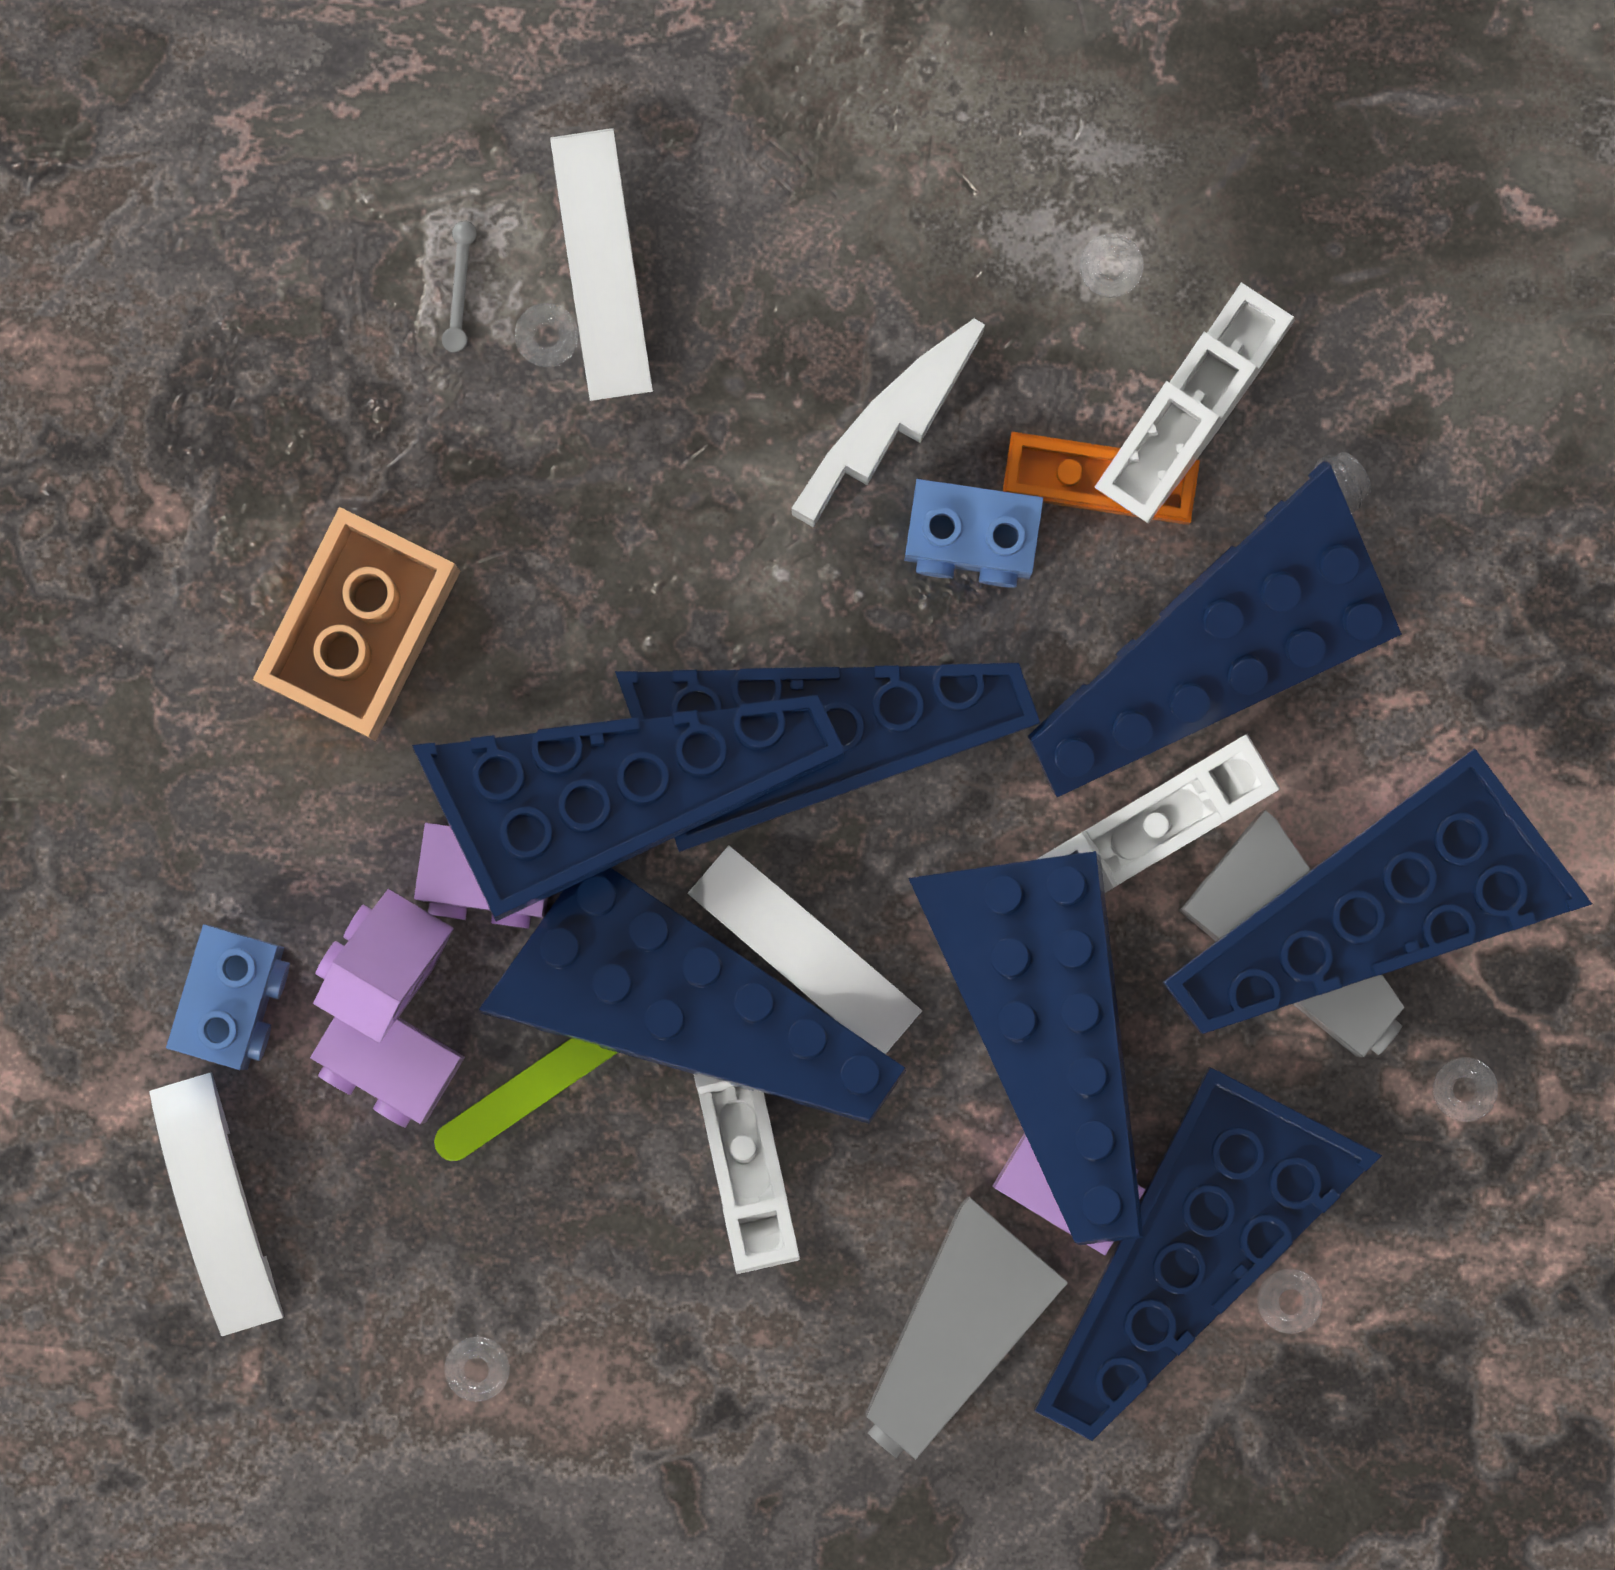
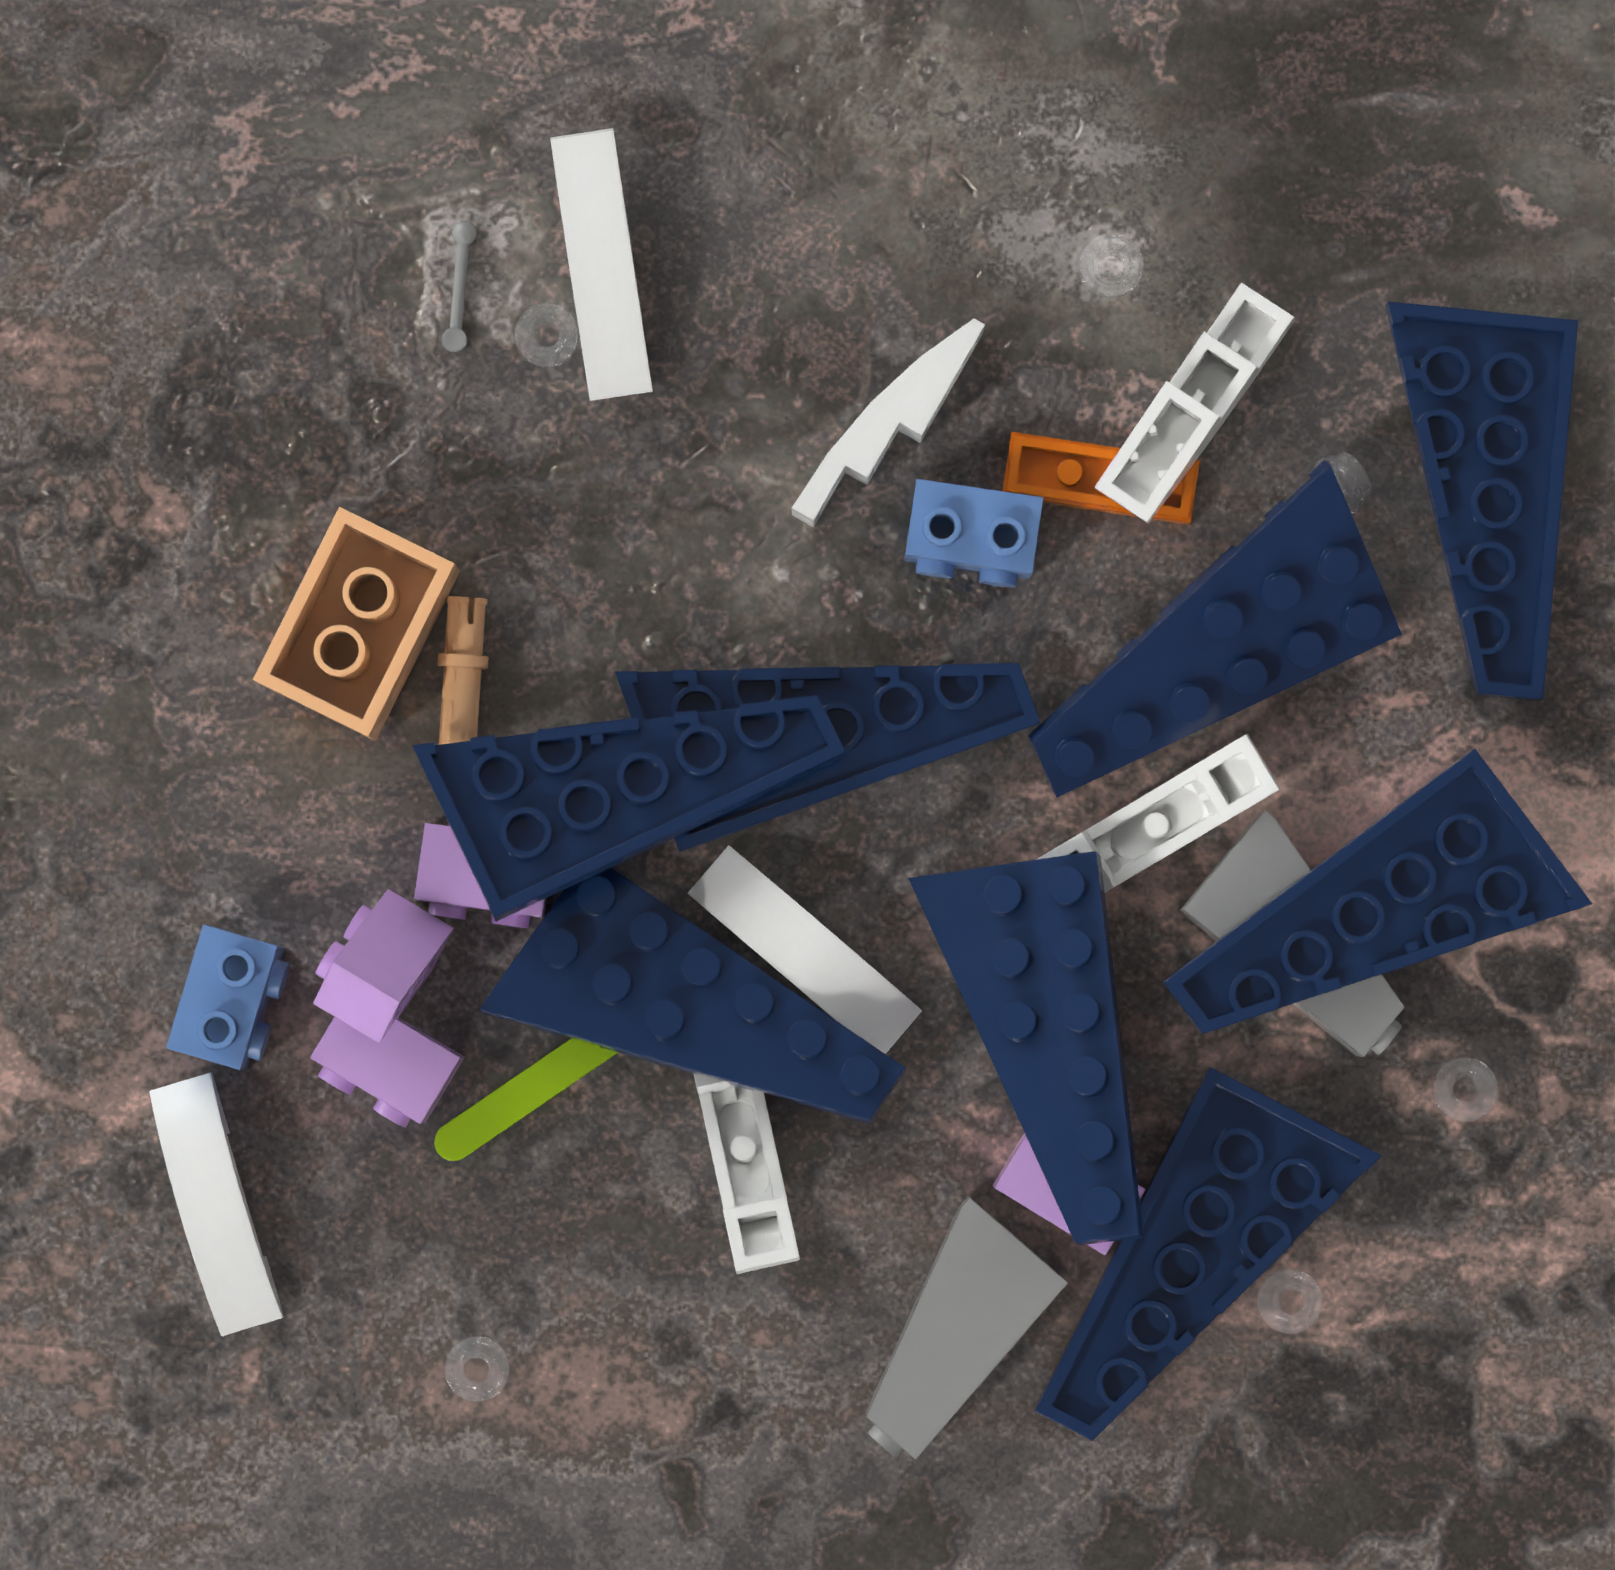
(462, 669): none -> light nougat pin
(1492, 445): none -> dark blue wing

